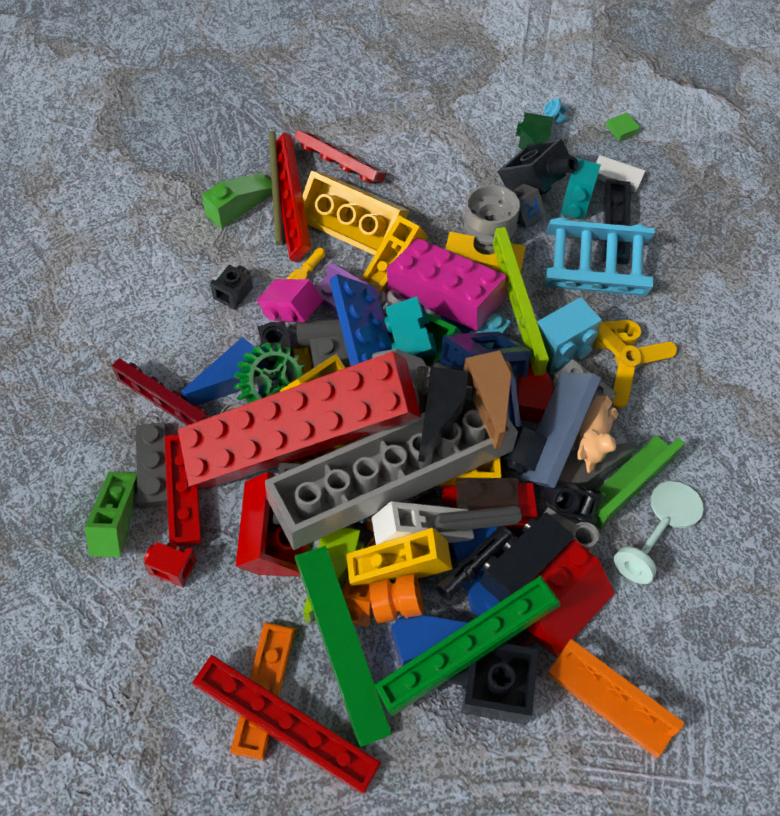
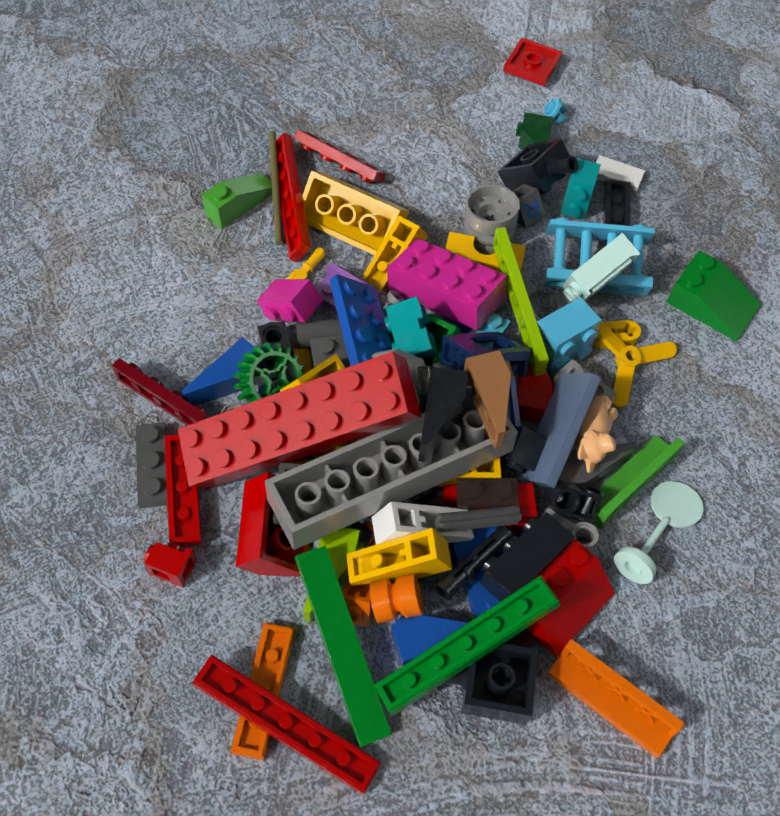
(111, 515): bright green slope -> none
(232, 286): black brick -> none
(532, 61): none -> red plate
(600, 269): none -> light aqua window
(623, 126): bright green tile -> none
(714, 296): none -> green slope

